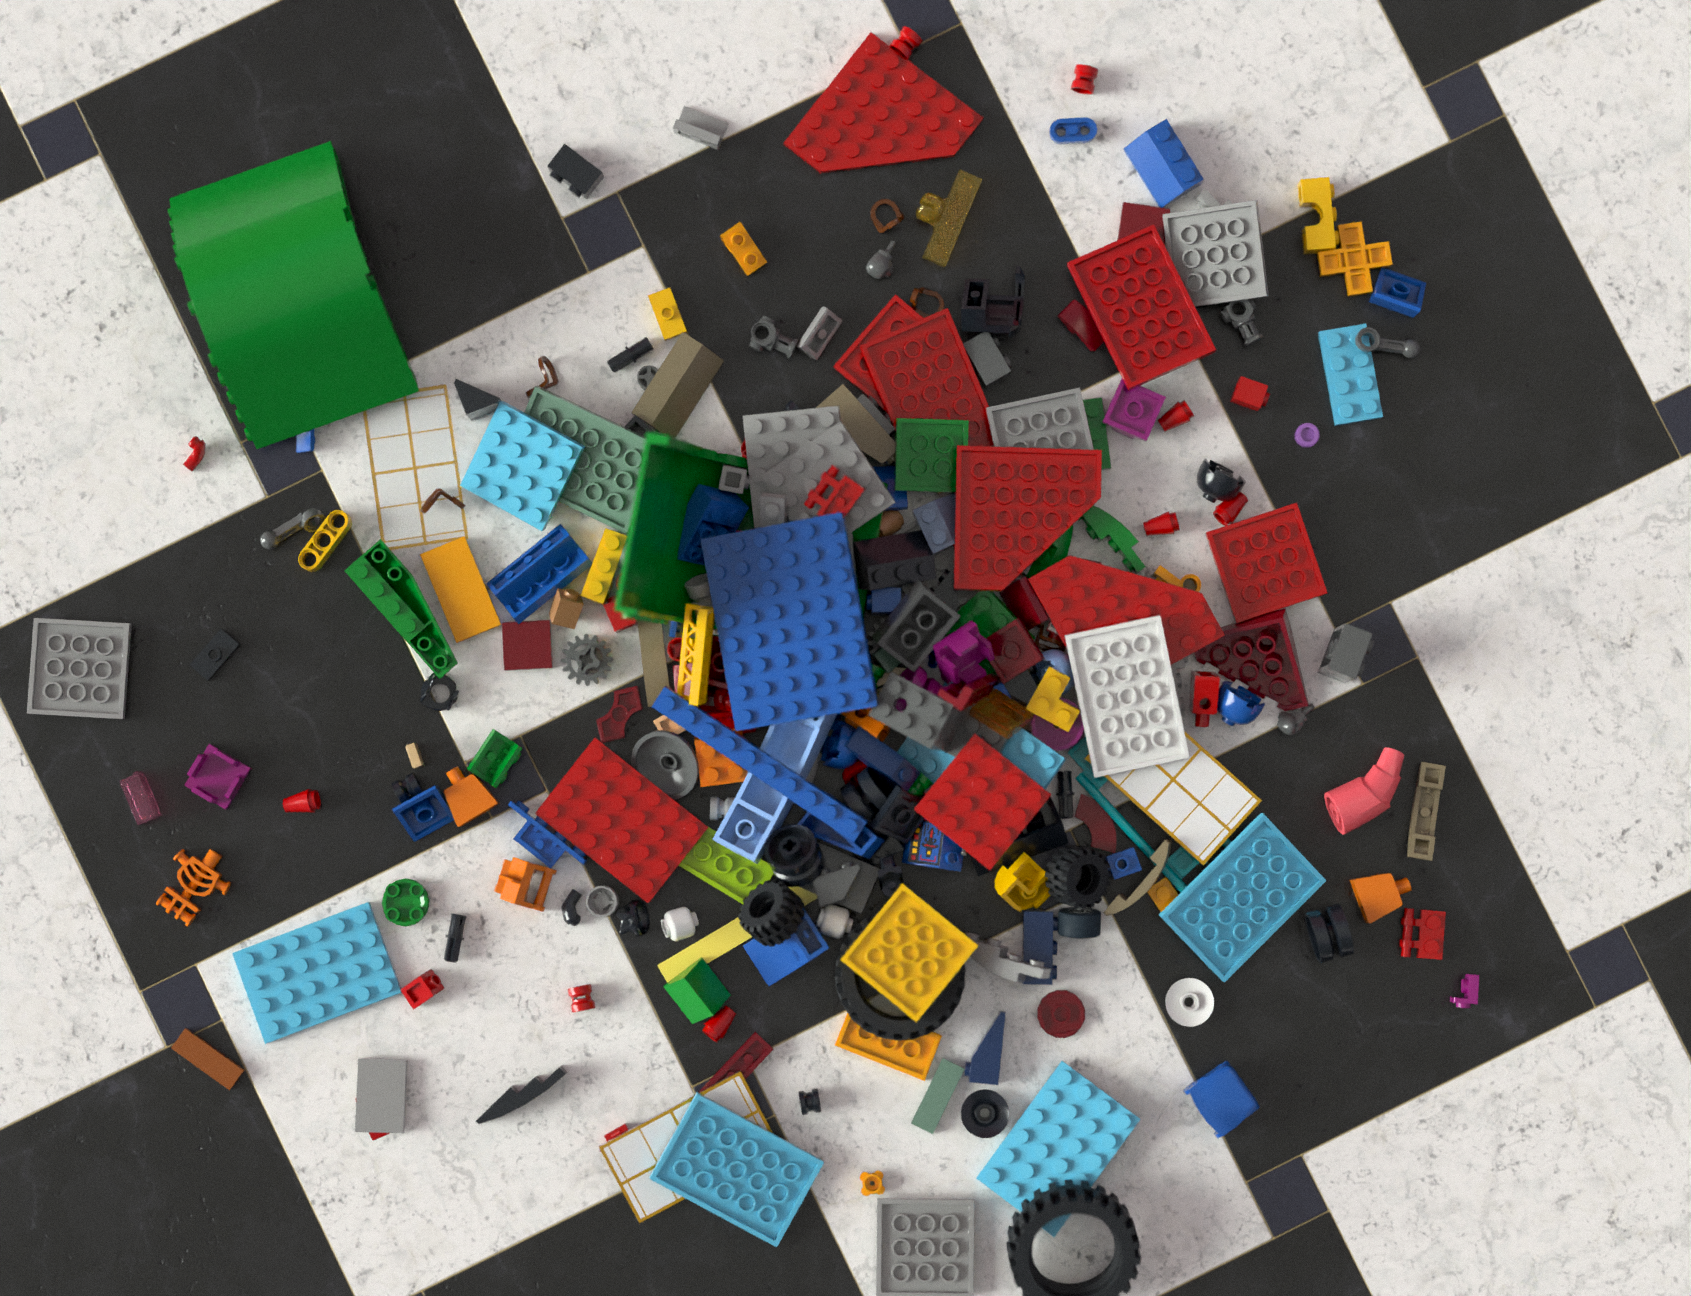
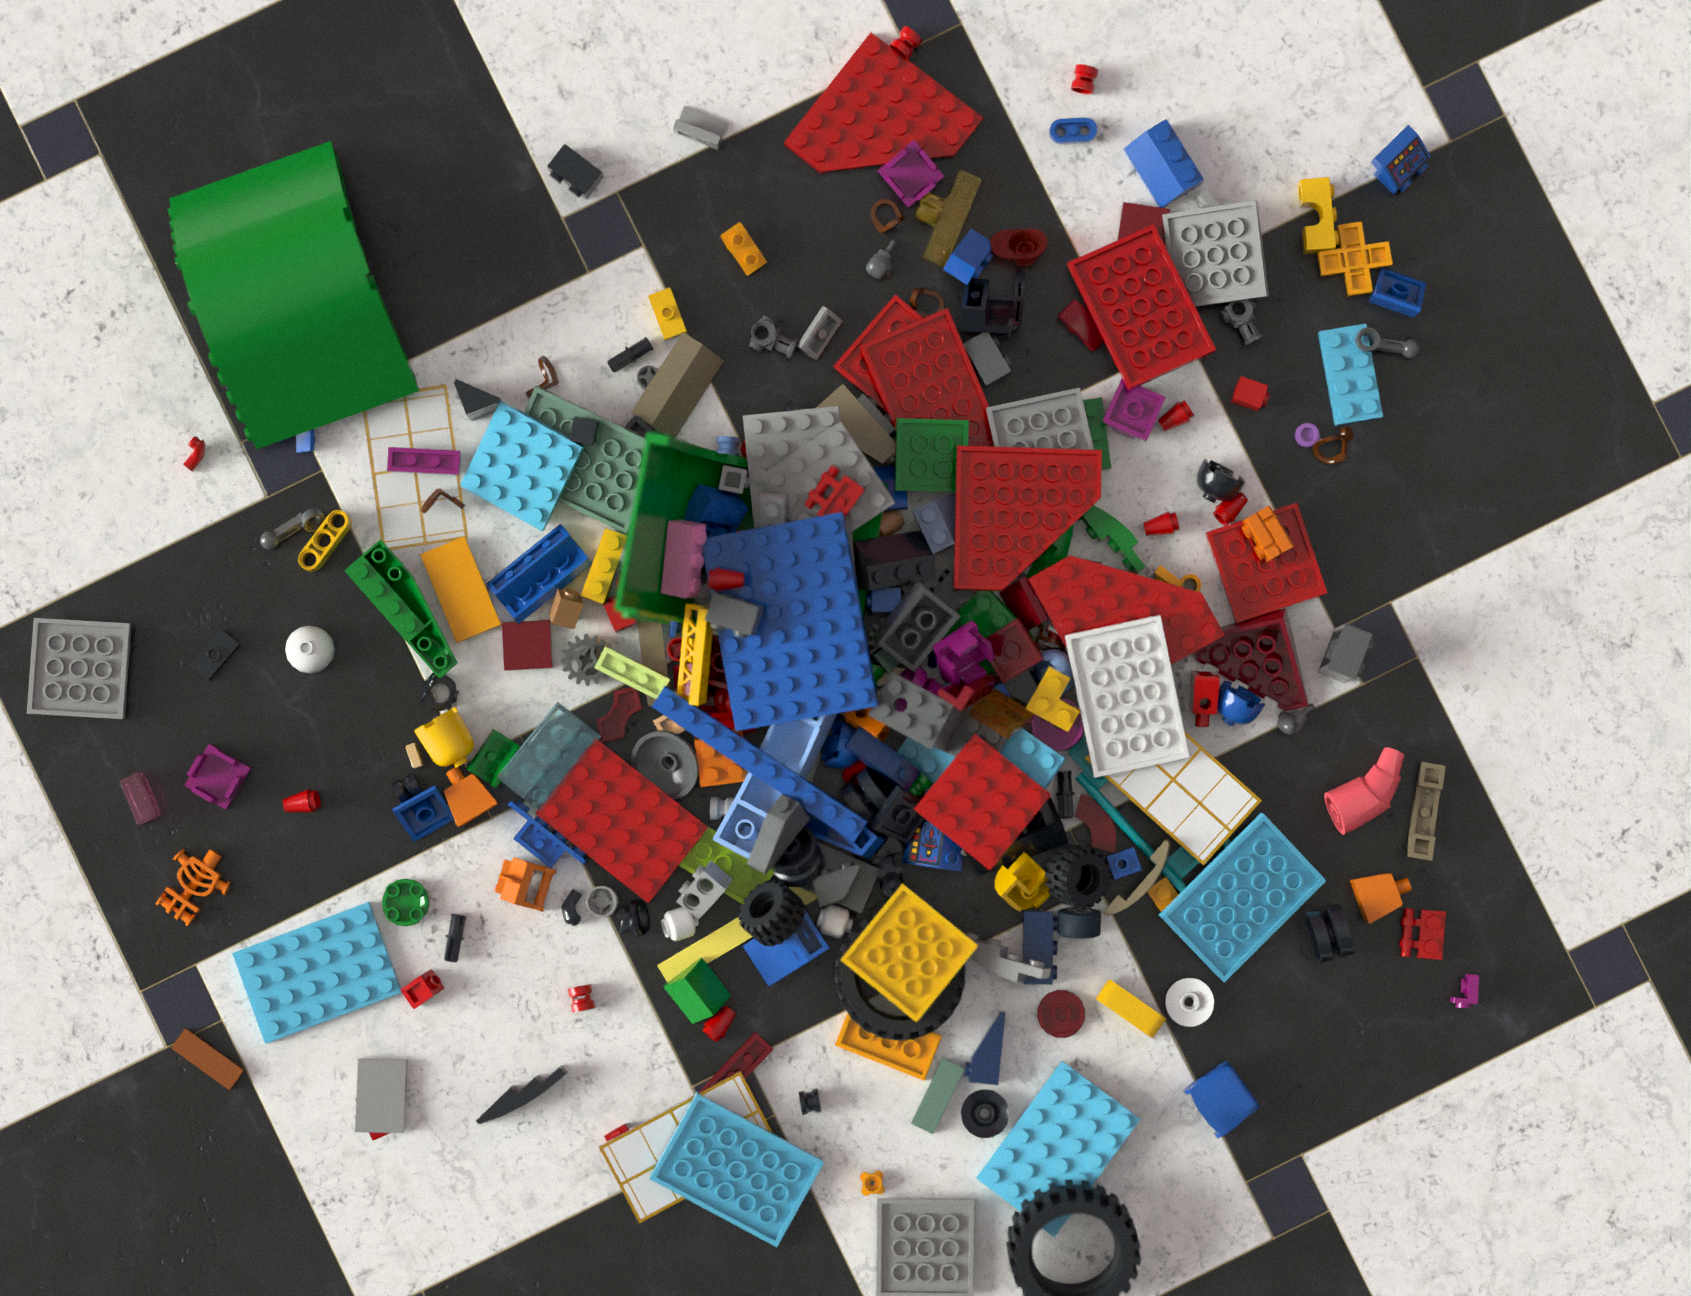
(309, 649): none -> white cylinder
(424, 461): none -> magenta plate
(447, 739): none -> yellow cylinder
(548, 756): none -> clear light blue slope
(584, 430): none -> black tile
(631, 672): none -> yellowish green plate
(683, 558): none -> bright pink brick
(703, 889): none -> light grey brick
(725, 579): none -> red cone
(727, 445): none -> medium blue wheel
(734, 613): none -> dark grey brick
(778, 831): none -> dark grey slope
(911, 173): none -> magenta panel
(969, 257): none -> blue brick
(1020, 245): none -> clear red piece
(1130, 1008): none -> yellow beam
(1267, 534): none -> orange brick
(1346, 435): none -> reddish brown piece
(1401, 160): none -> blue piece

